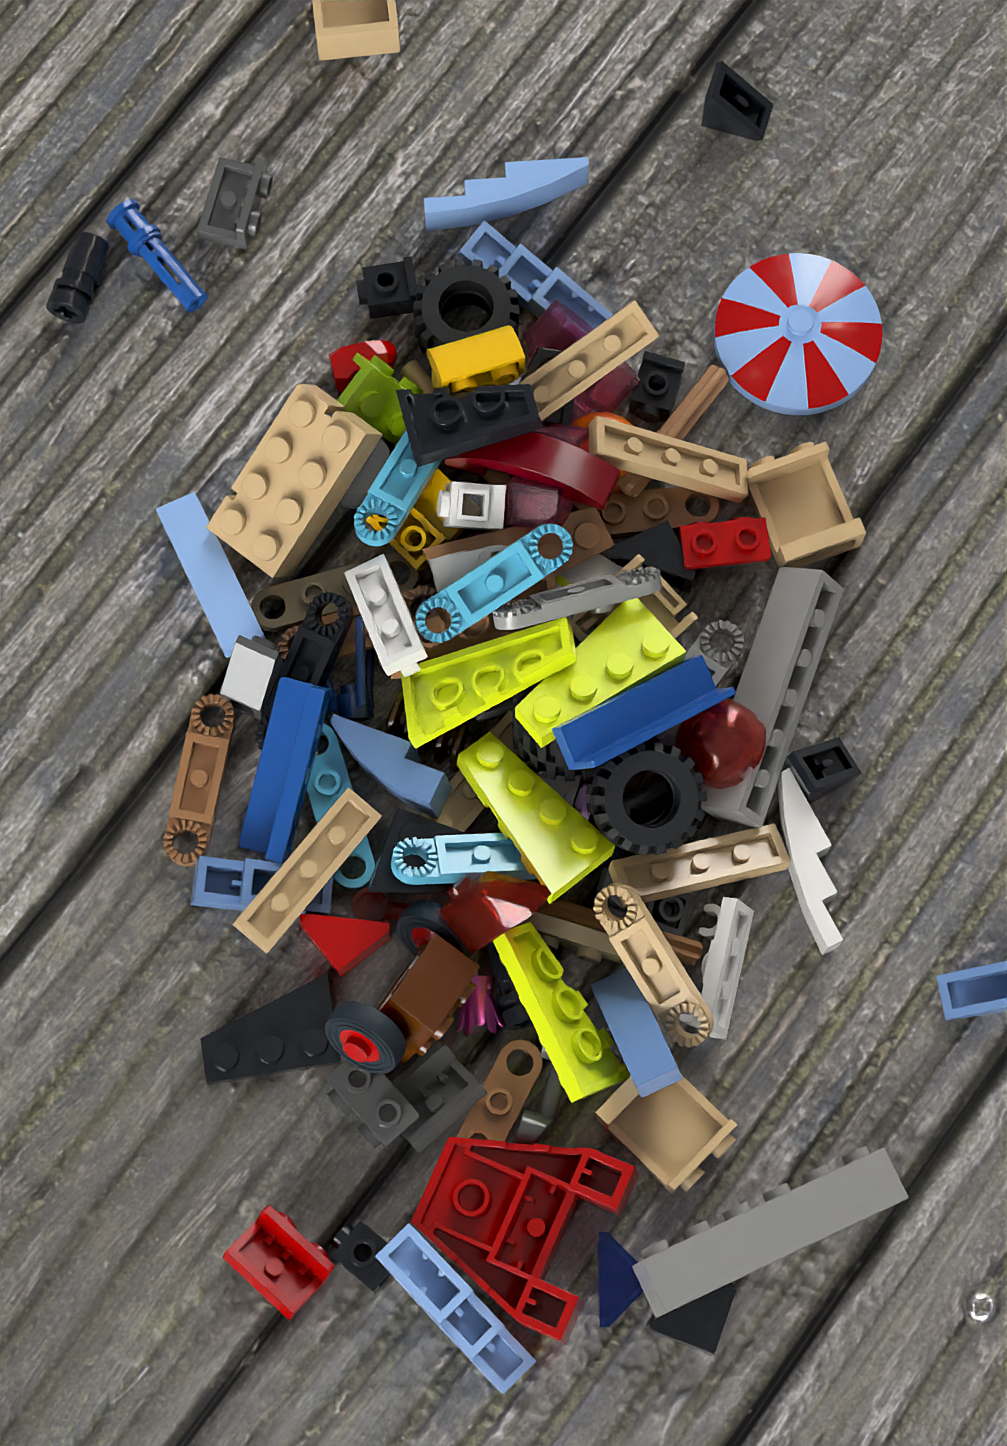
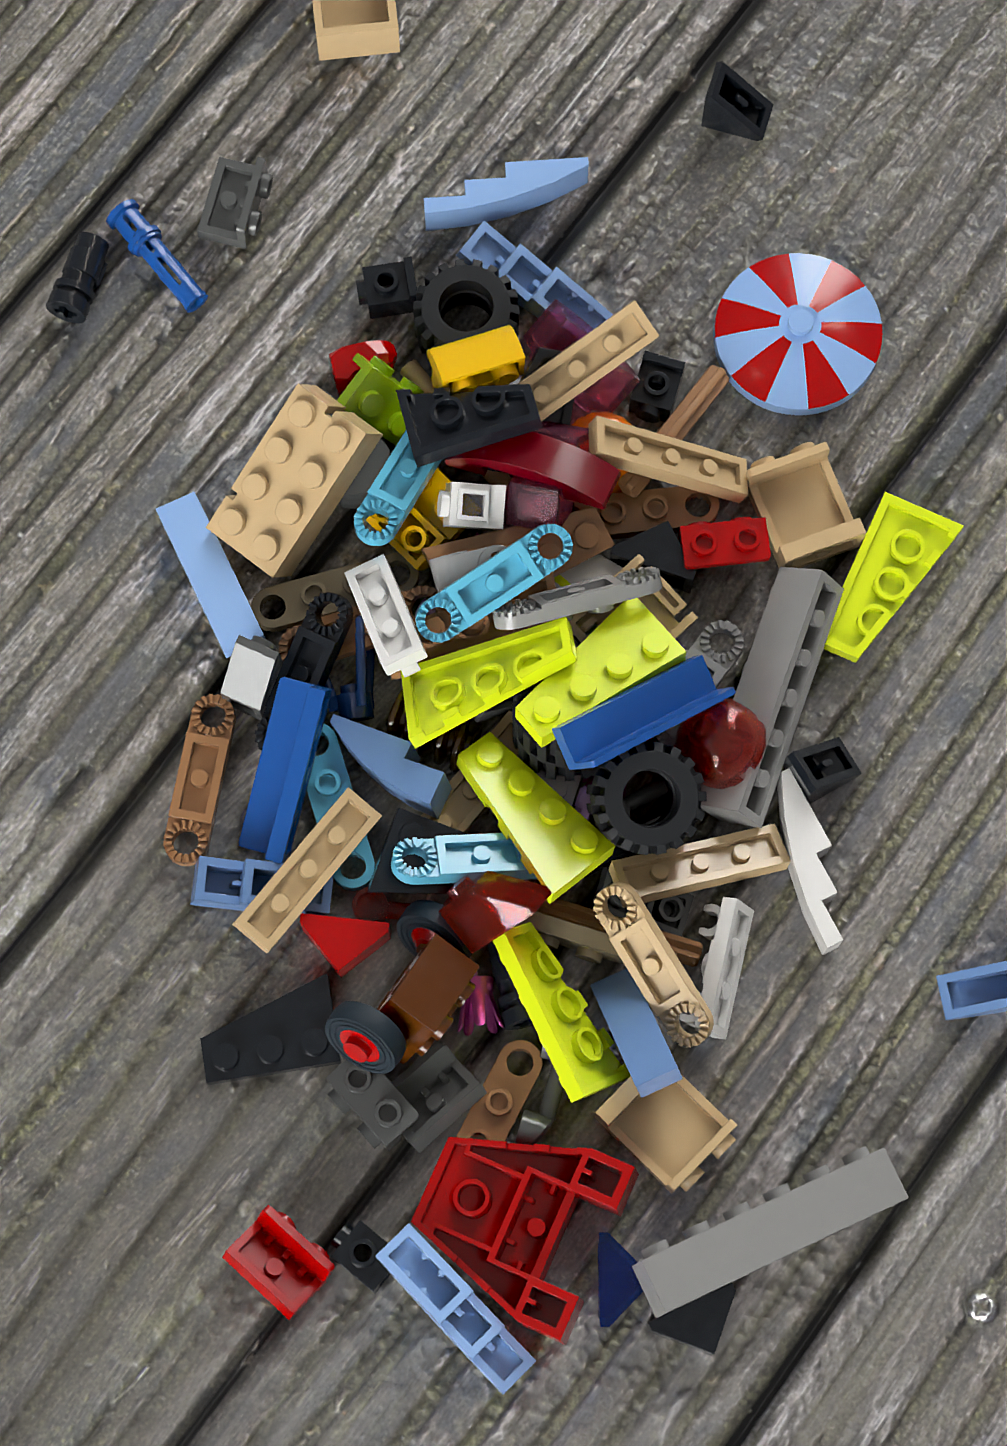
(890, 564): none -> neon yellow wing

